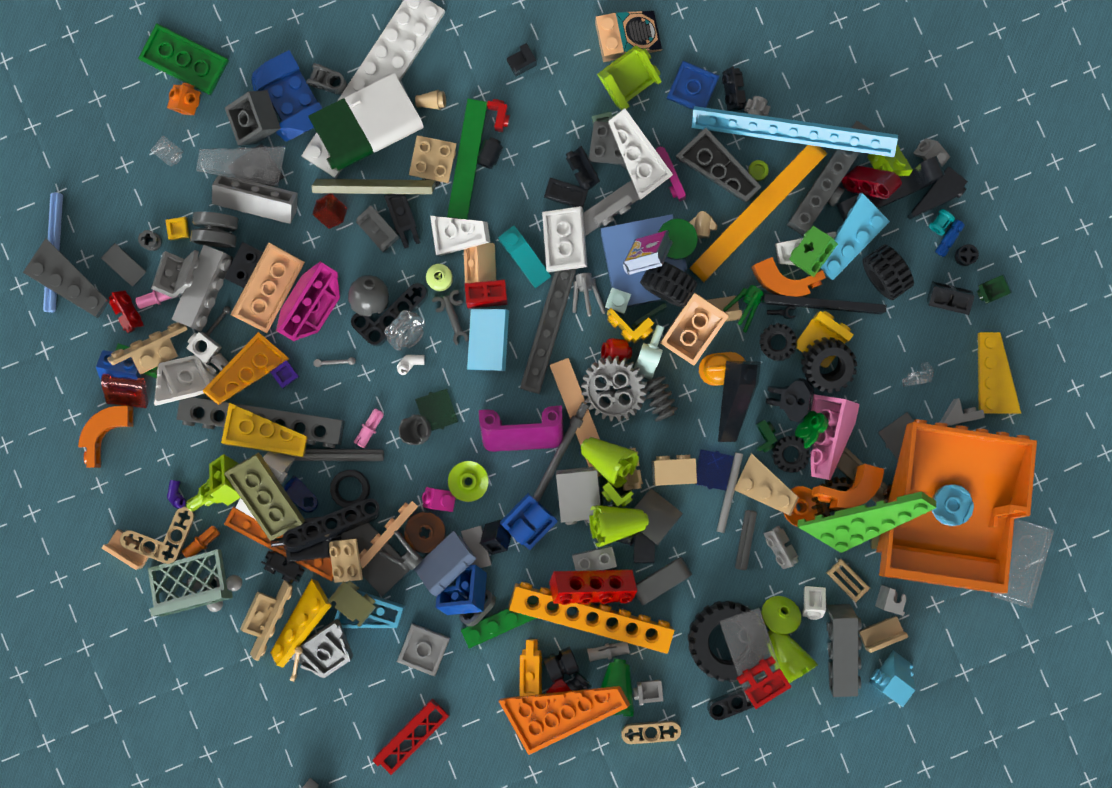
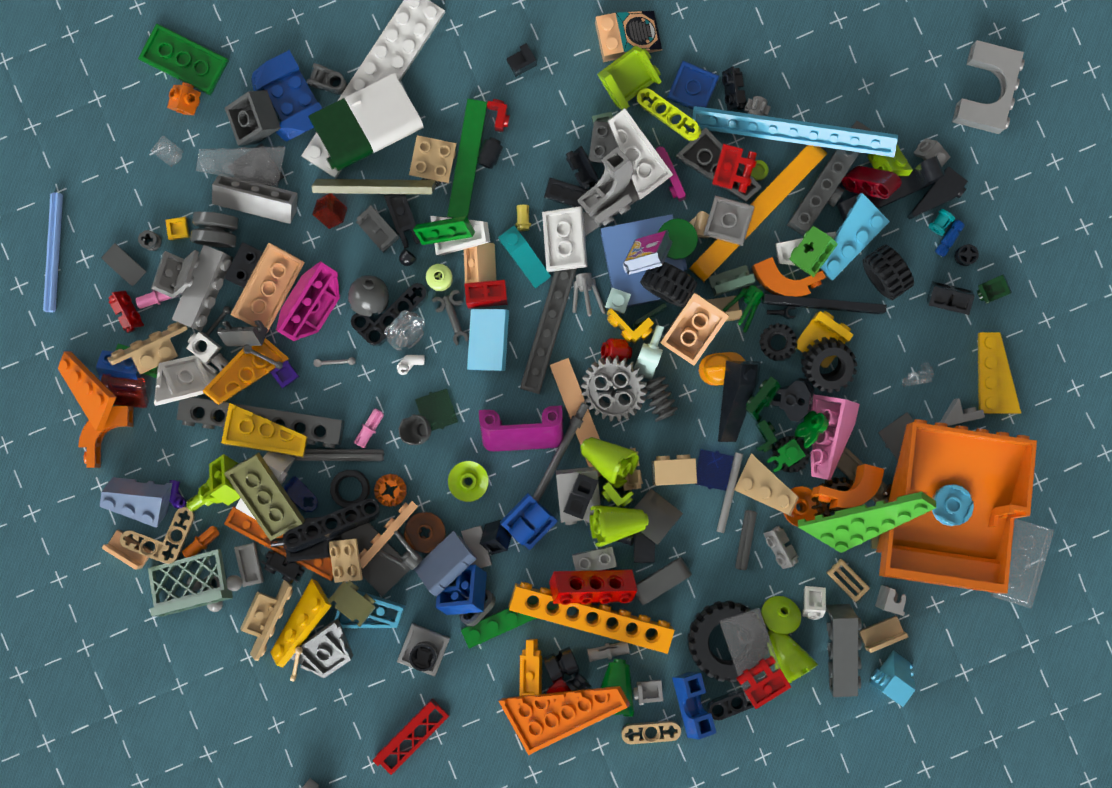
(60, 276): dark grey wedge -> none
(88, 390): none -> orange wing
(137, 500): none -> sand blue wedge
(243, 335): none -> dark grey hinge
(248, 349): none -> dark grey hinge
(249, 564): none -> light grey tile
(399, 493): none -> orange gear
(407, 258): none -> black hinge
(423, 656): none -> black wheel
(432, 100): tan cone -> none
(438, 499): dark pink bracket -> none
(444, 230): none -> green plate
(522, 218): none -> light yellow pin
(580, 496): none -> black slope
(611, 185): none -> light grey arch
(668, 114): none -> neon yellow beam
(696, 720): none -> blue arch
(728, 165): none -> red plate
(729, 220): none -> light grey tile
(731, 280): none -> sand green bracket
(763, 398): none -> dark green wing
(788, 454): none -> green plate
(1005, 65): none -> light grey arch

